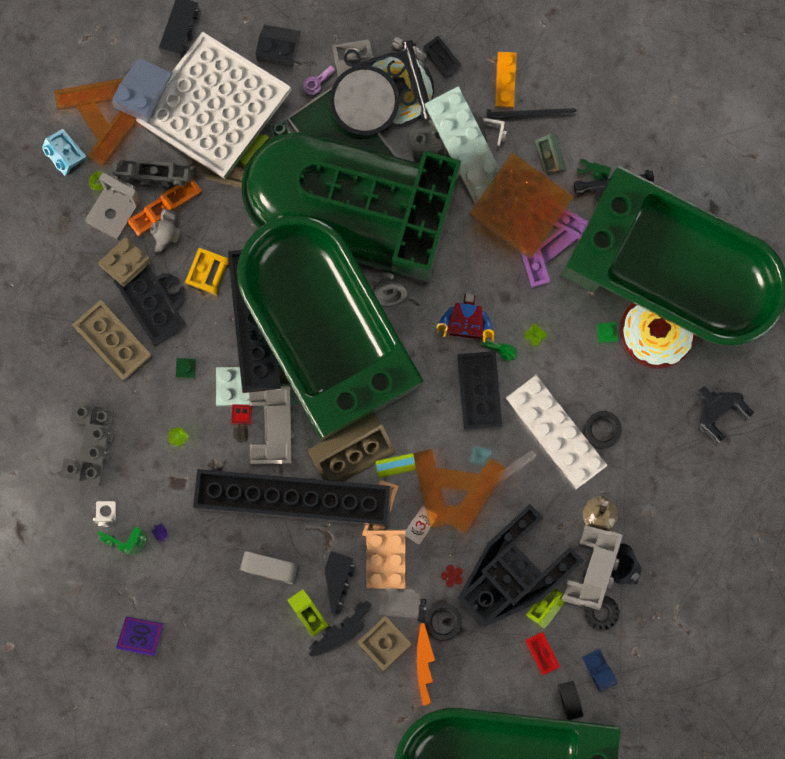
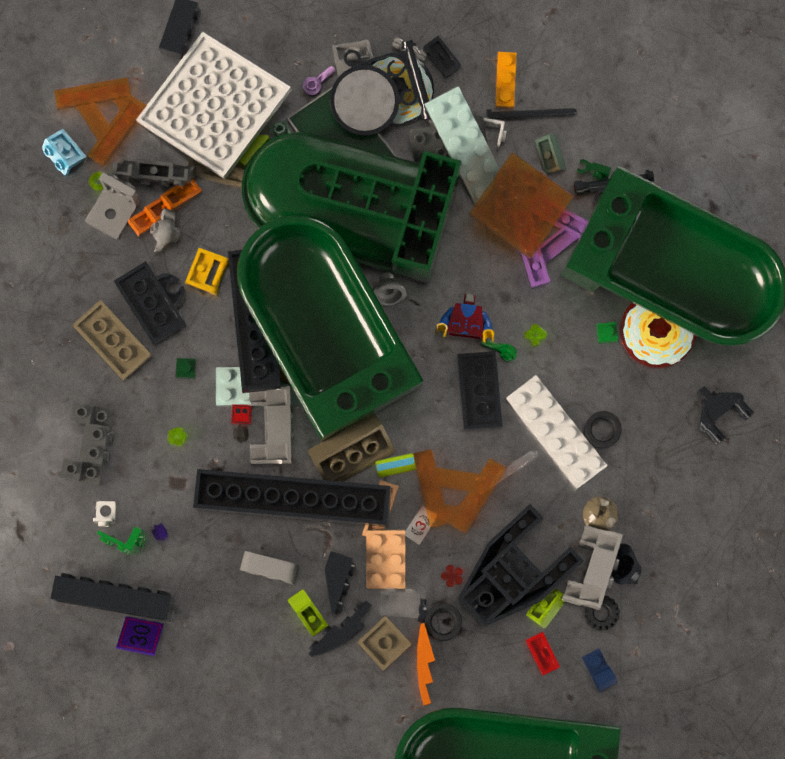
(113, 598): none -> black brick
(124, 262): dark tan plate -> none
(141, 89): sand blue slope -> none
(277, 45): black slope -> none
(483, 452): clear light blue plate -> none
(570, 700): black tyre -> none

